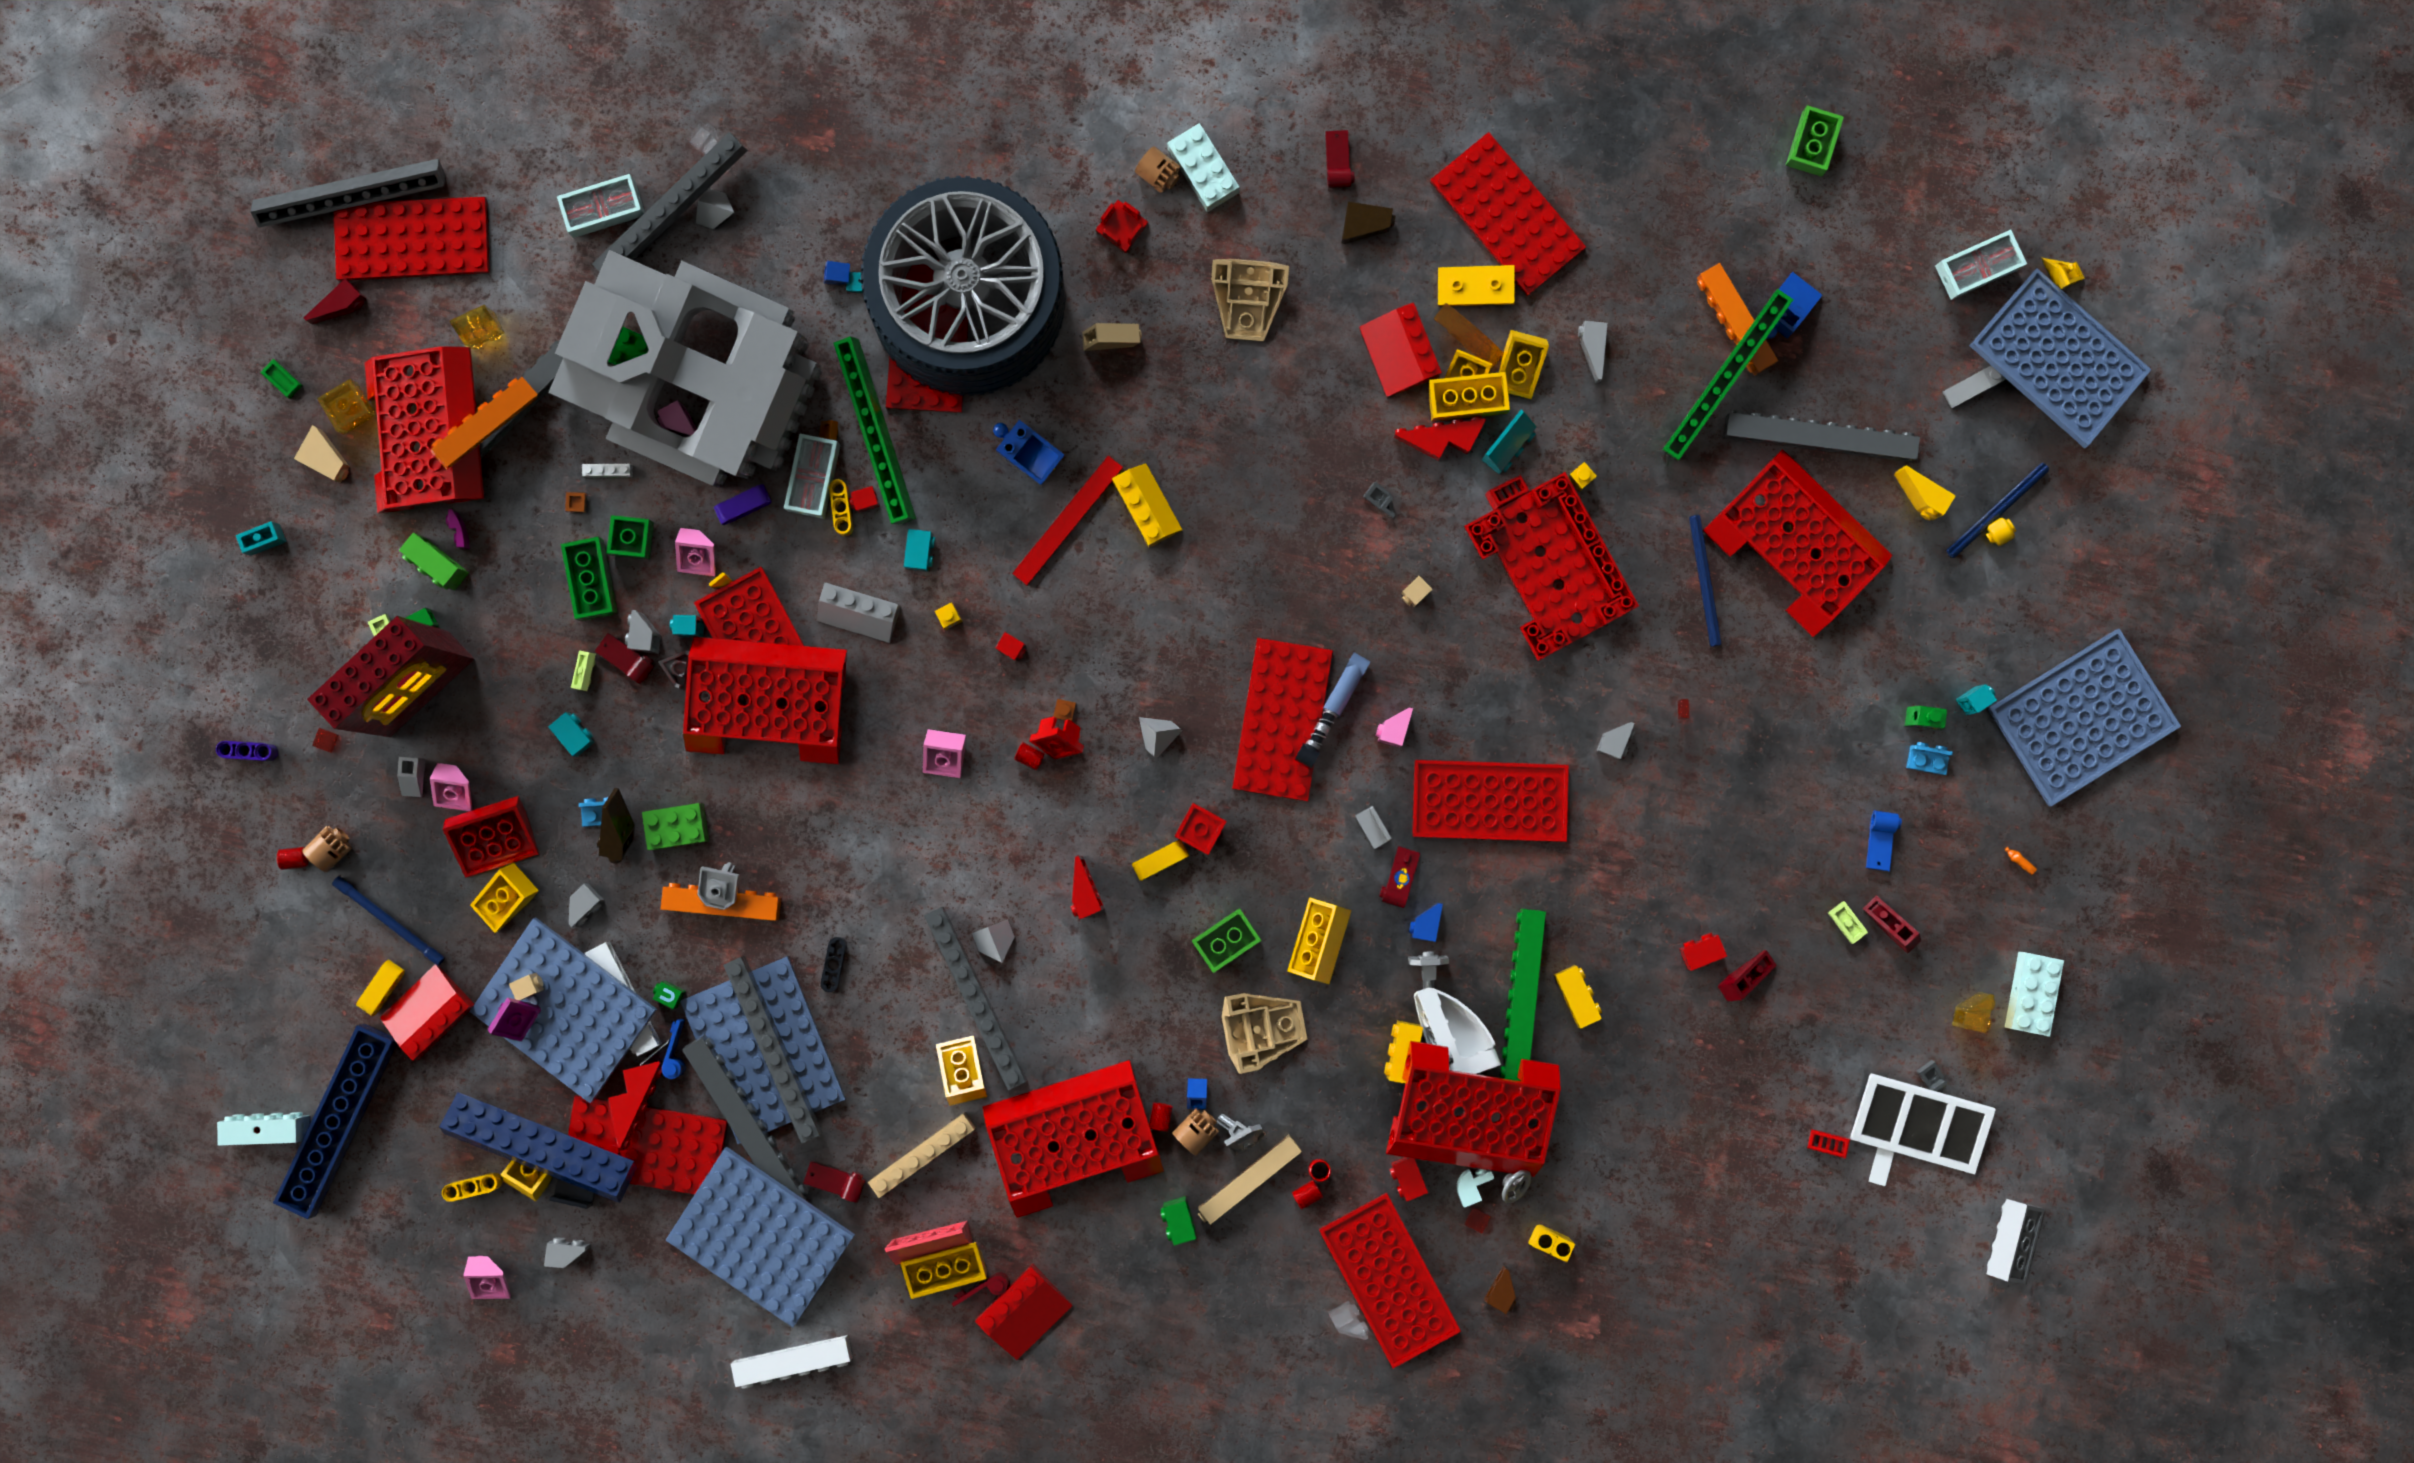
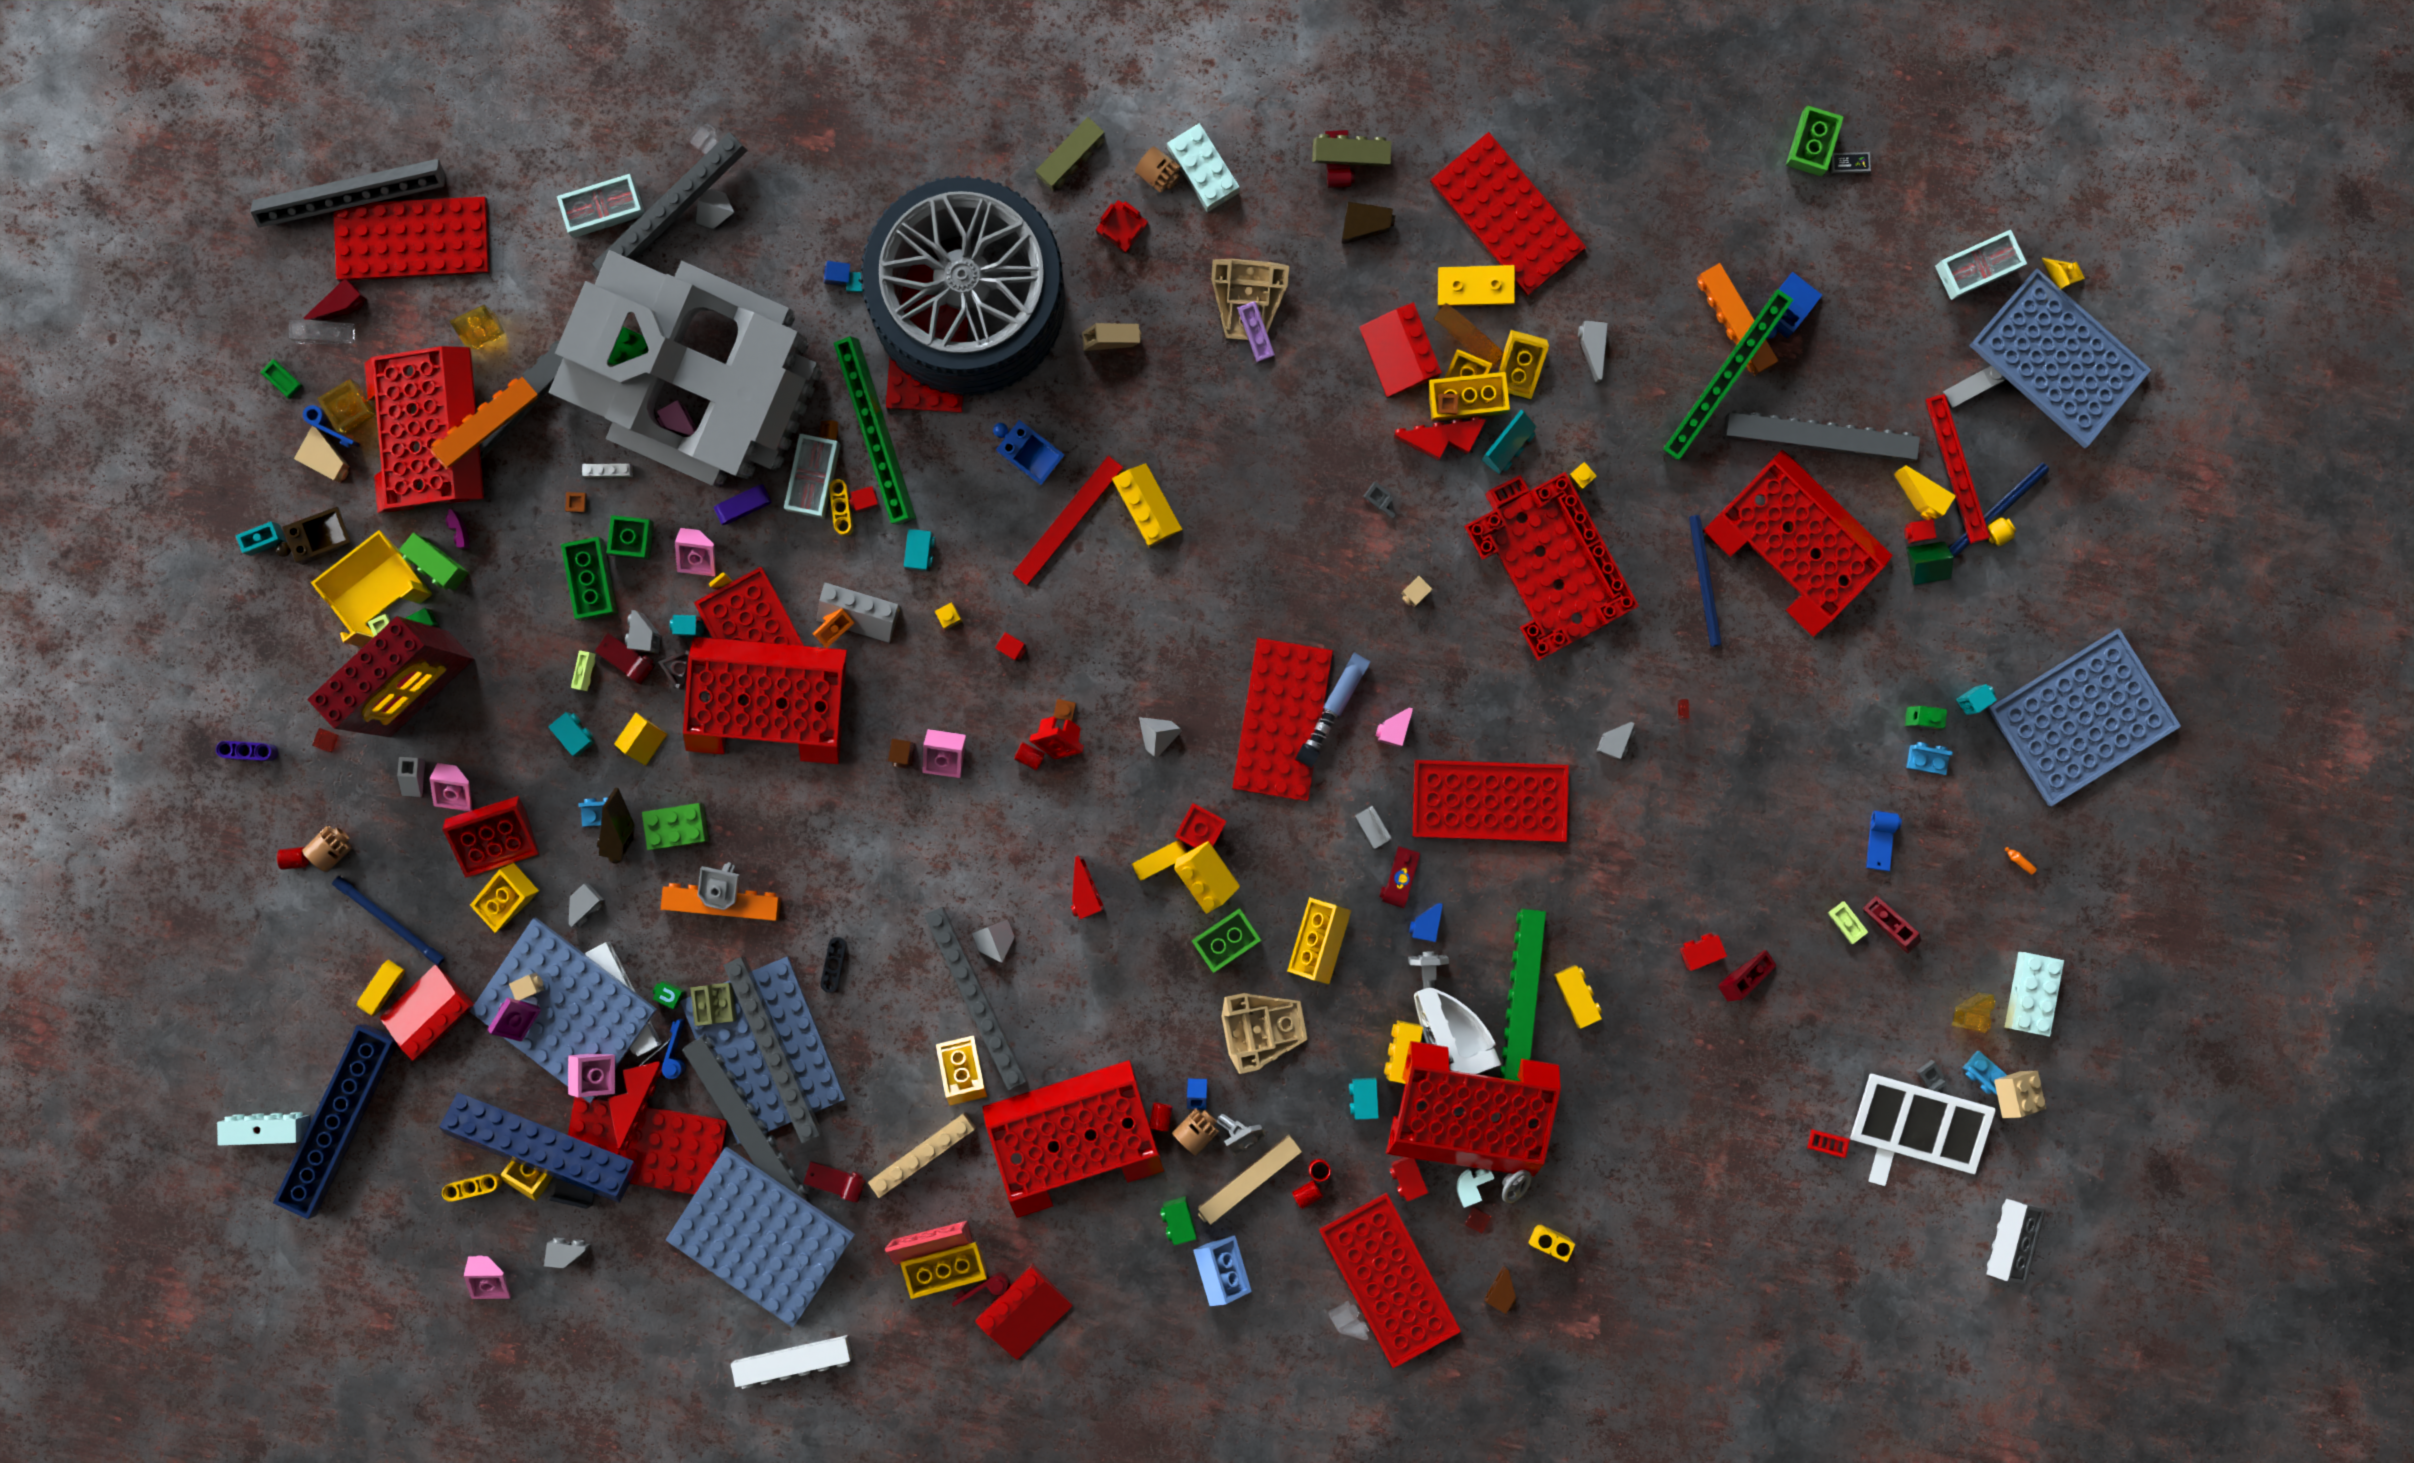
(316, 534): none -> dark brown slope
(317, 417): none -> blue door
(320, 332): none -> clear slope
(367, 584): none -> yellow piece
(591, 1074): none -> bright pink slope
(640, 739): none -> yellow slope
(713, 1004): none -> olive slope
(833, 627): none -> orange slope
(901, 753): none -> reddish brown brick
(1070, 154): none -> olive brick
(1206, 876): none -> yellow slope
(1222, 1271): none -> light blue slope
(1255, 331): none -> lavender tile
(1351, 151): none -> olive brick
(1364, 1098): none -> teal brick
(1448, 404): none -> dark orange plate
(1850, 162): none -> tile
(1920, 531): none -> red brick
(1930, 562): none -> dark green slope
(1957, 469): none -> red tile
(1983, 1071): none -> dark azure bracket
(2020, 1094): none -> tan brick

